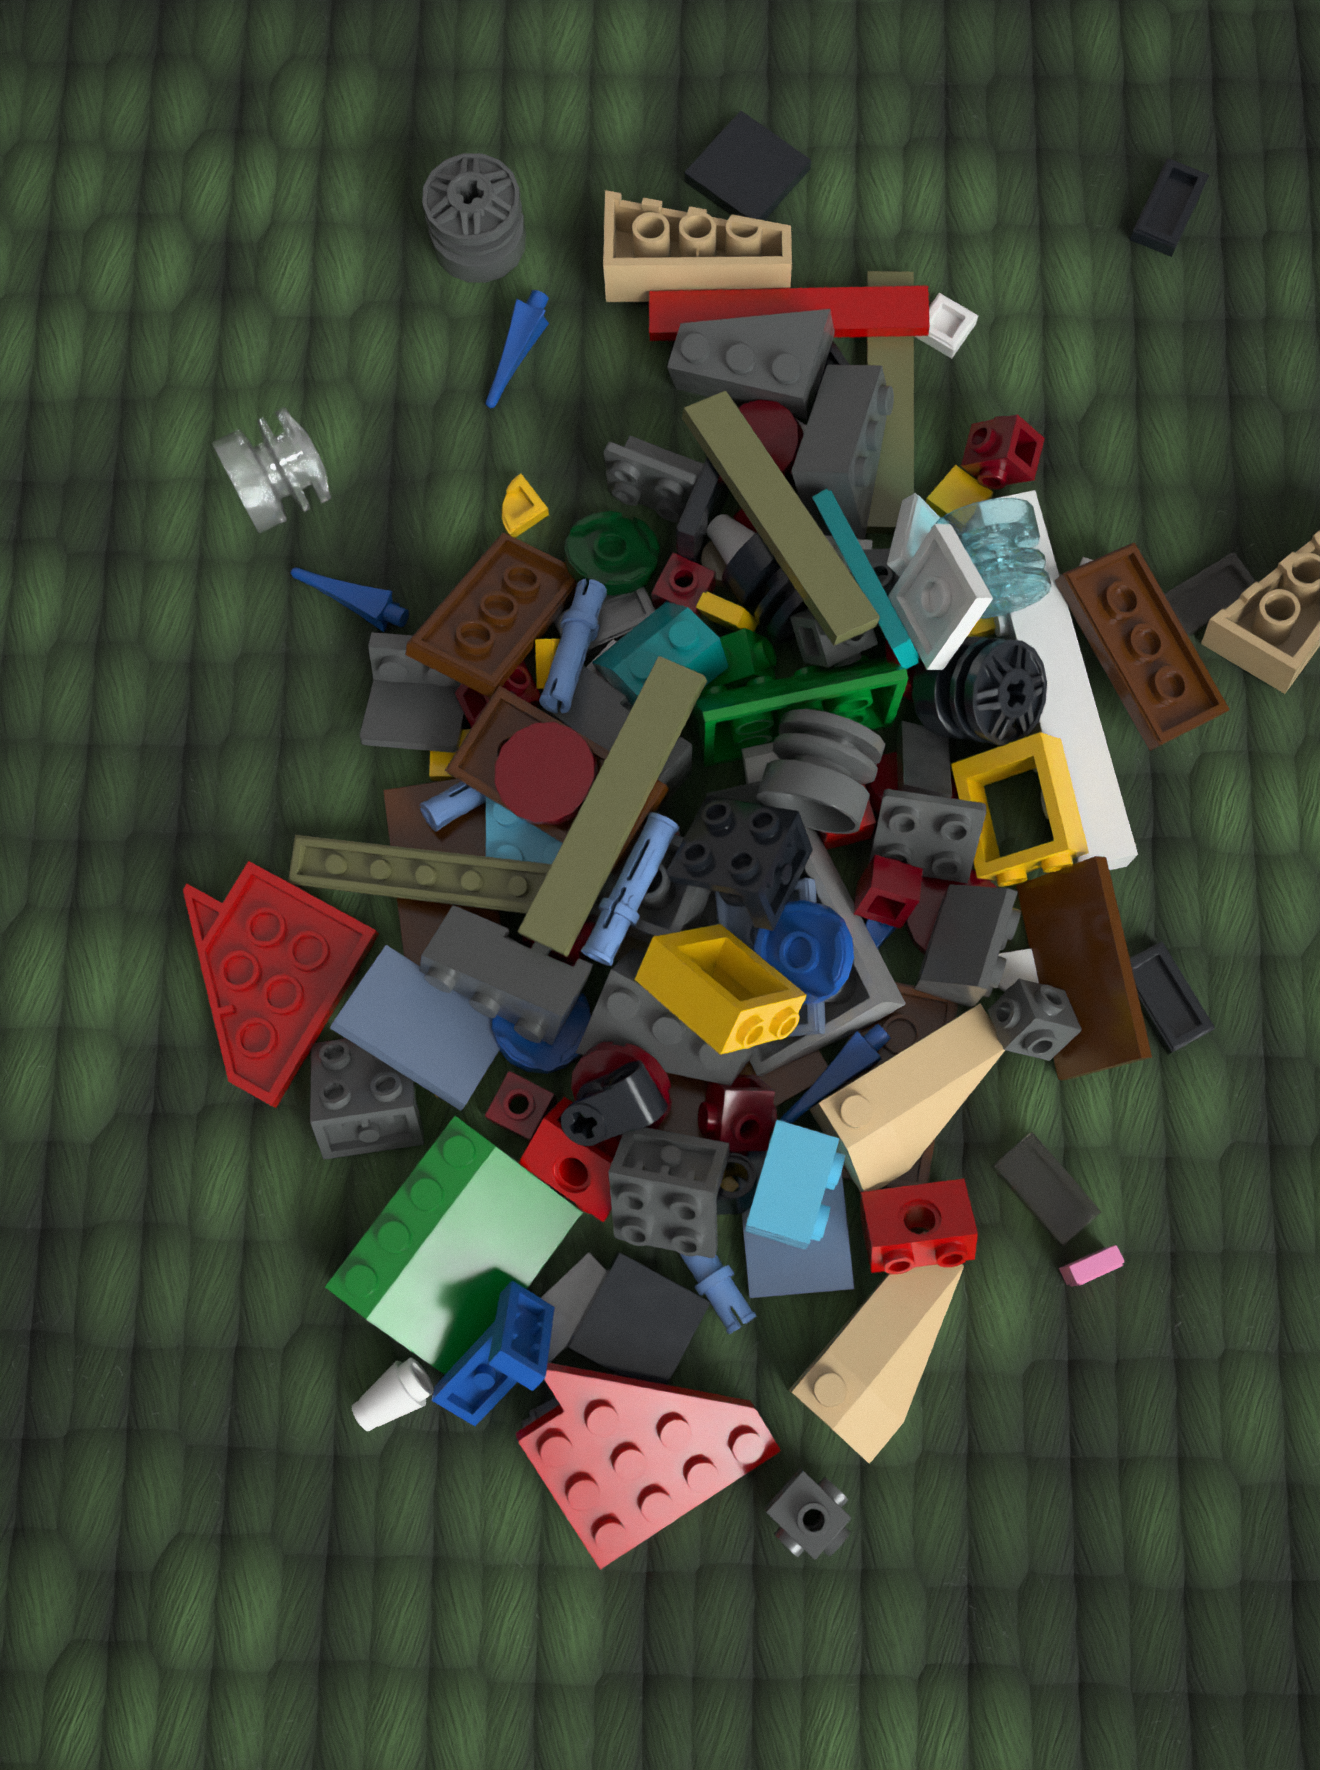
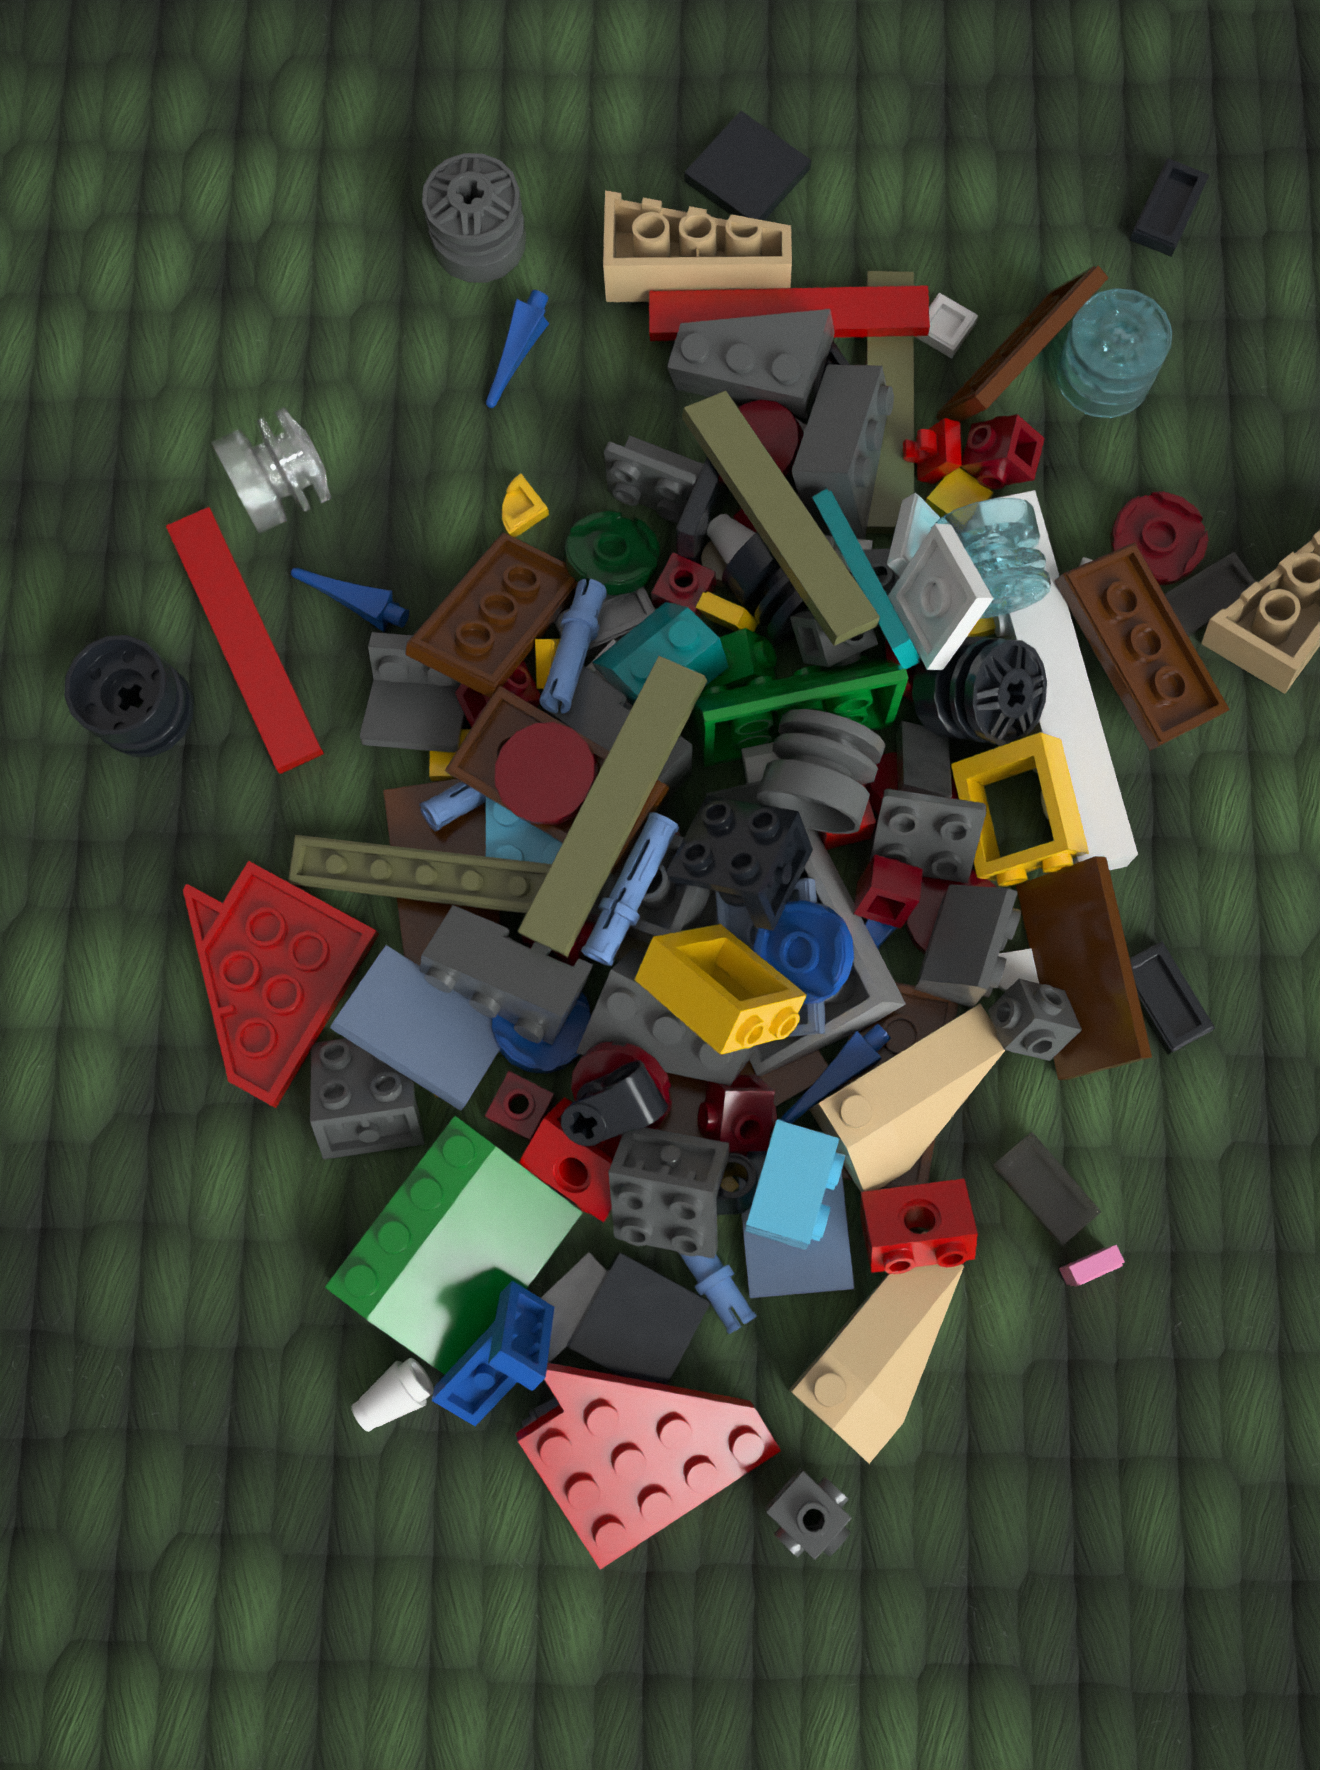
(109, 682): none -> black wheel
(244, 640): none -> red tile
(935, 450): none -> red tile
(1022, 346): none -> reddish brown tile
(1113, 352): none -> clear light blue wheel
(1165, 532): none -> dark red tile

